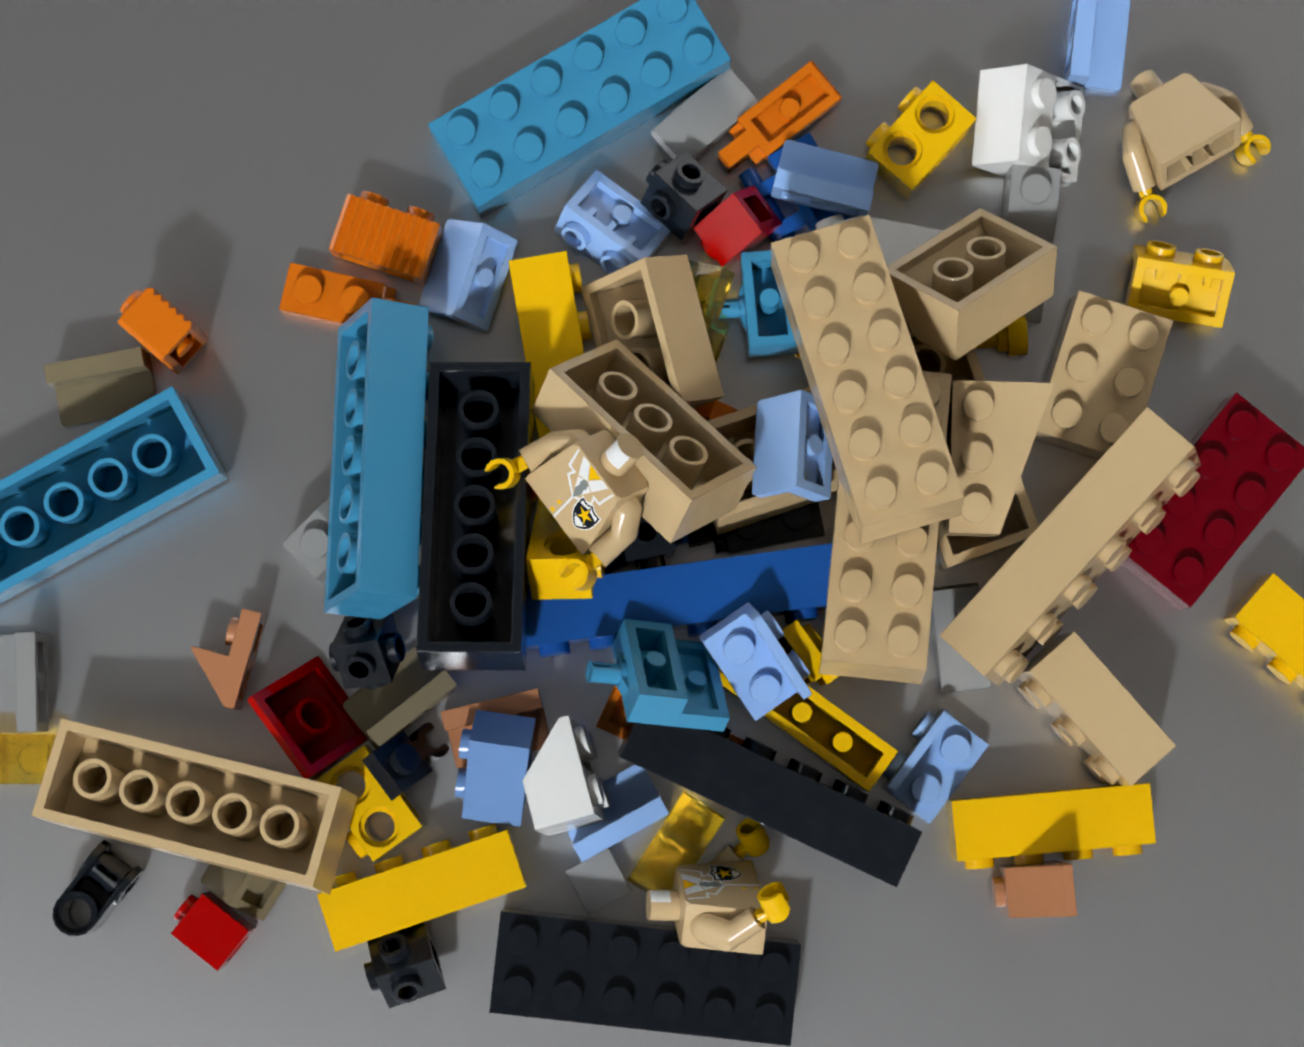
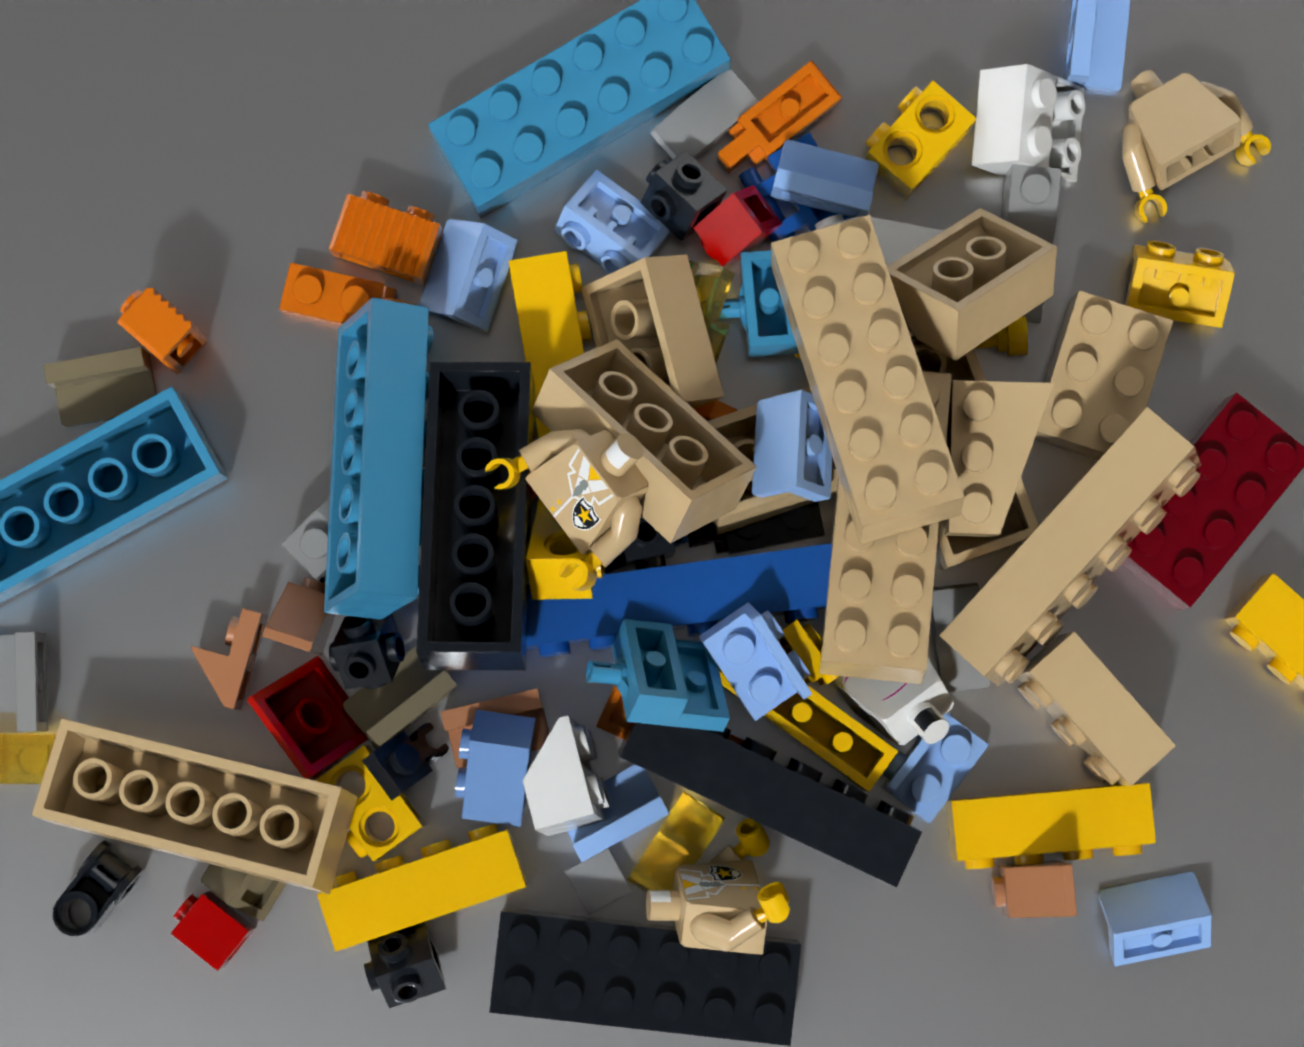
(300, 617): none -> nougat slope
(900, 708): none -> white torso
(1156, 918): none -> light blue panel

